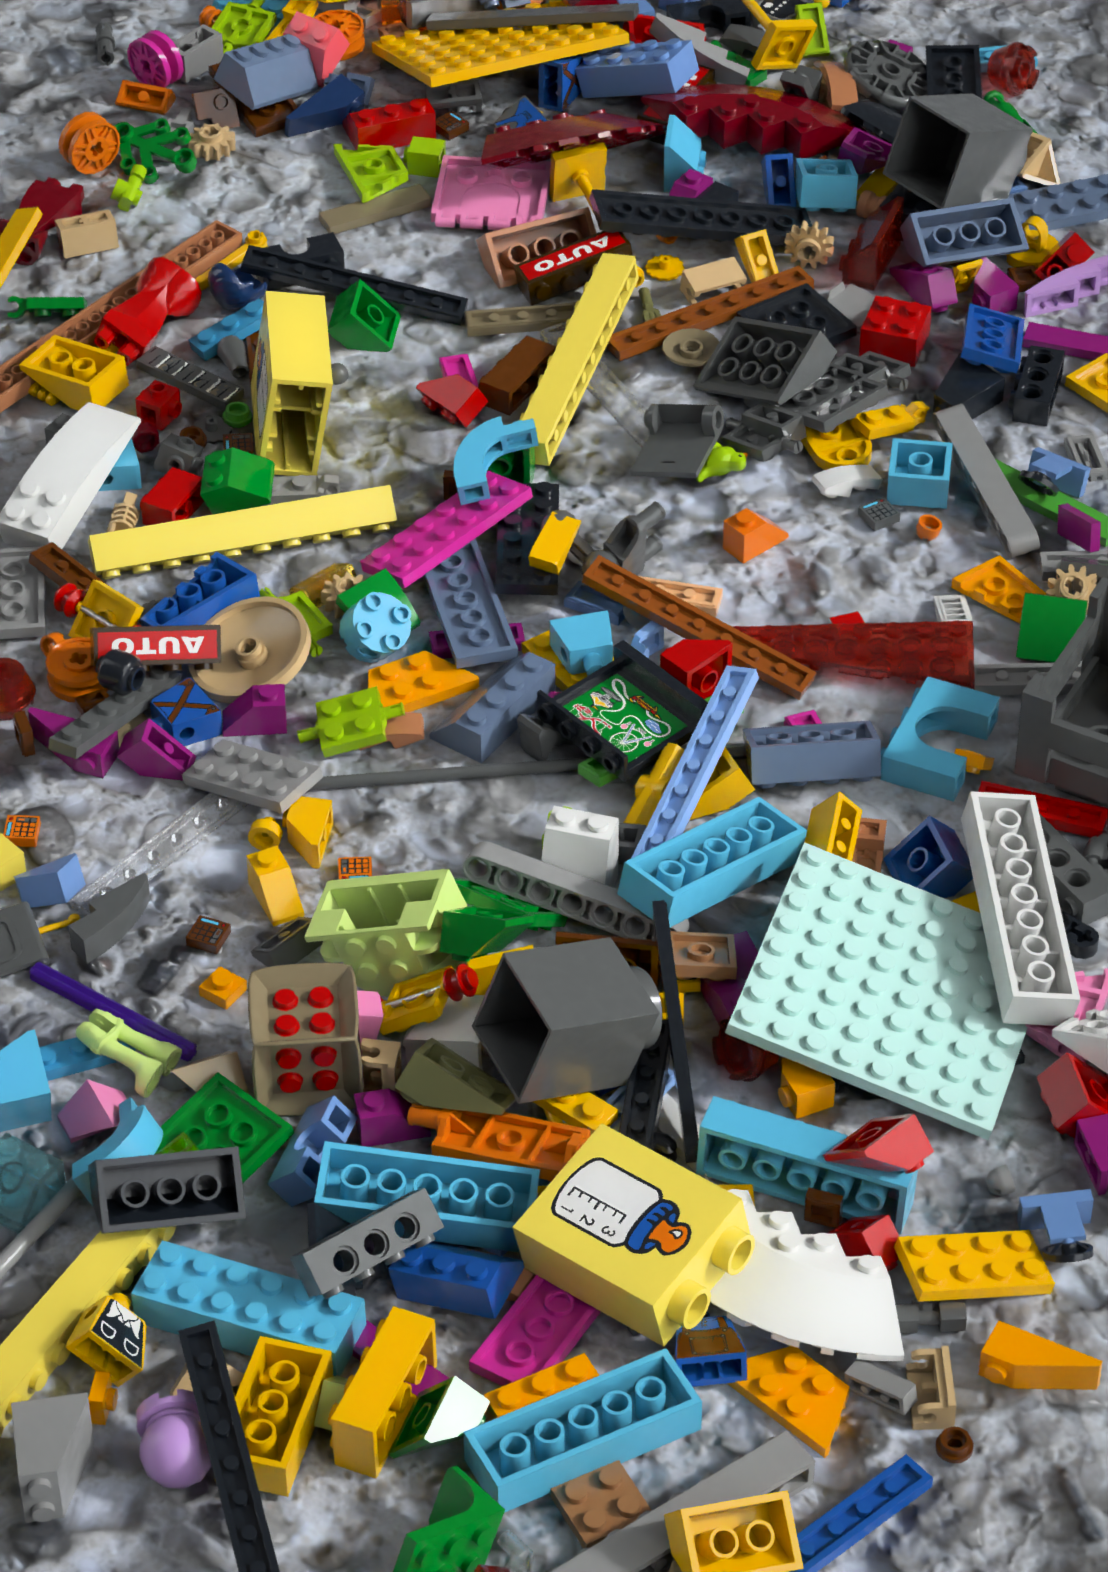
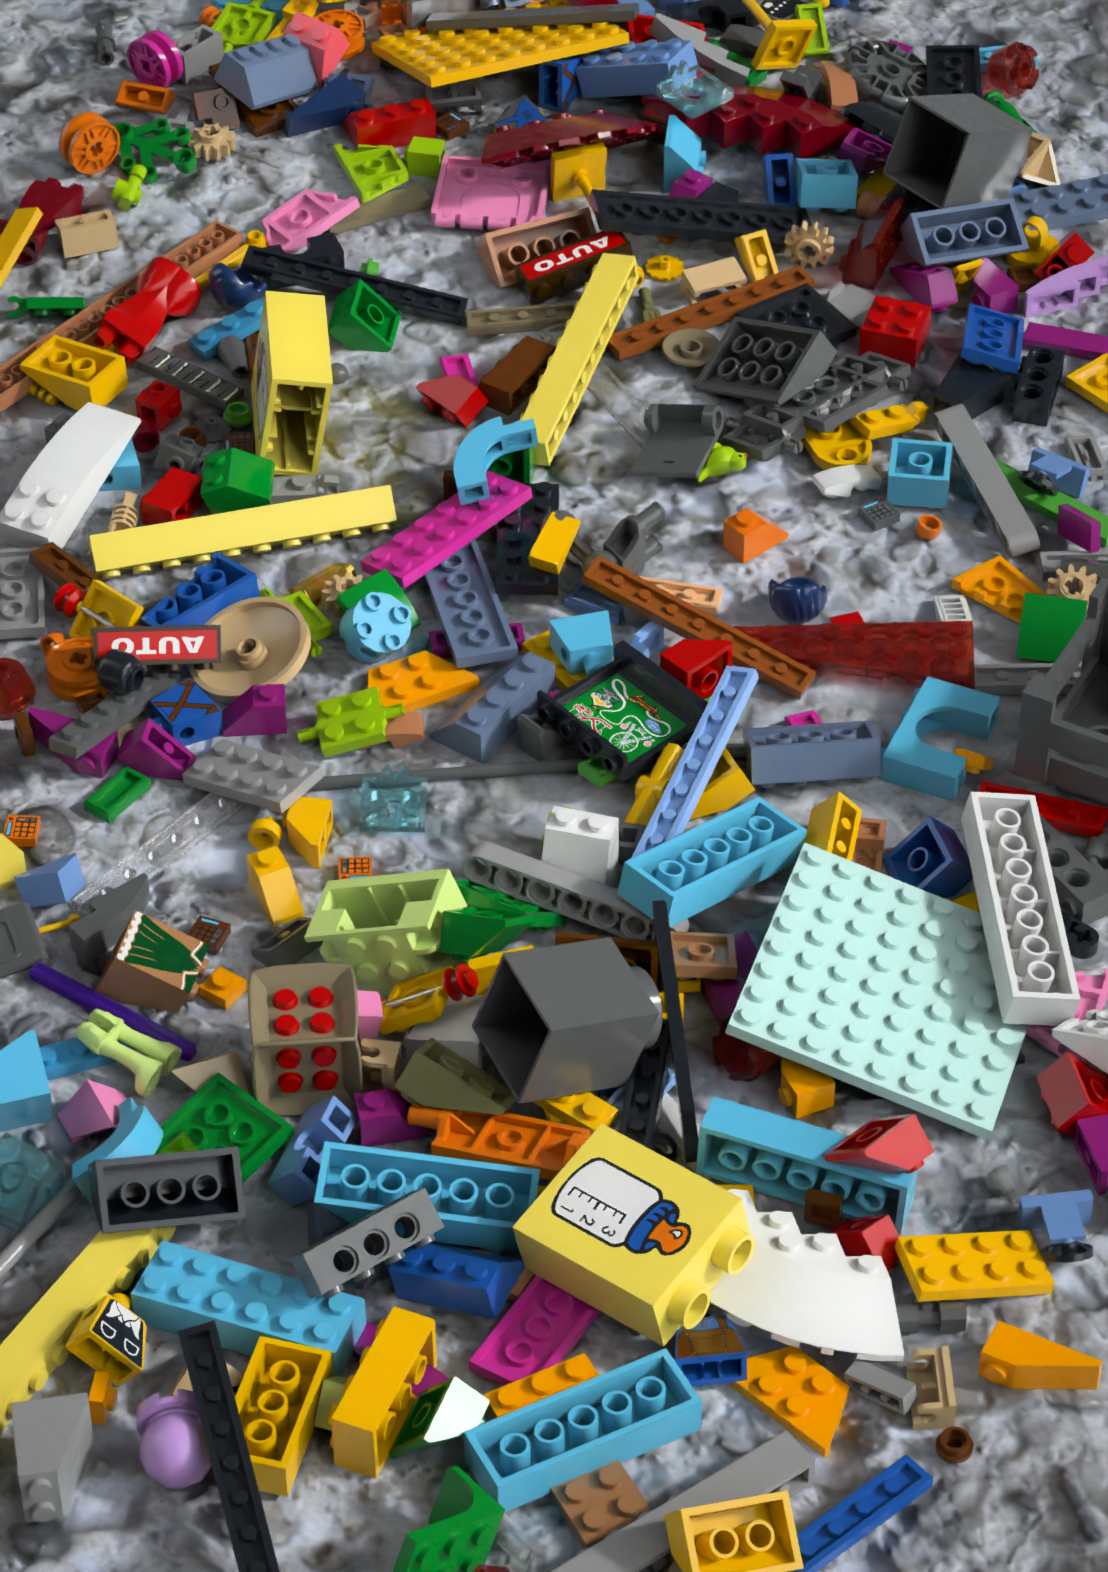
(117, 794): none -> green tile
(153, 966): none -> medium nougat slope
(305, 217): none -> bright pink wing
(369, 267): none -> bright green plate
(390, 788): none -> clear light blue piece
(693, 81): none -> clear light blue piece
(797, 599): none -> dark blue piece

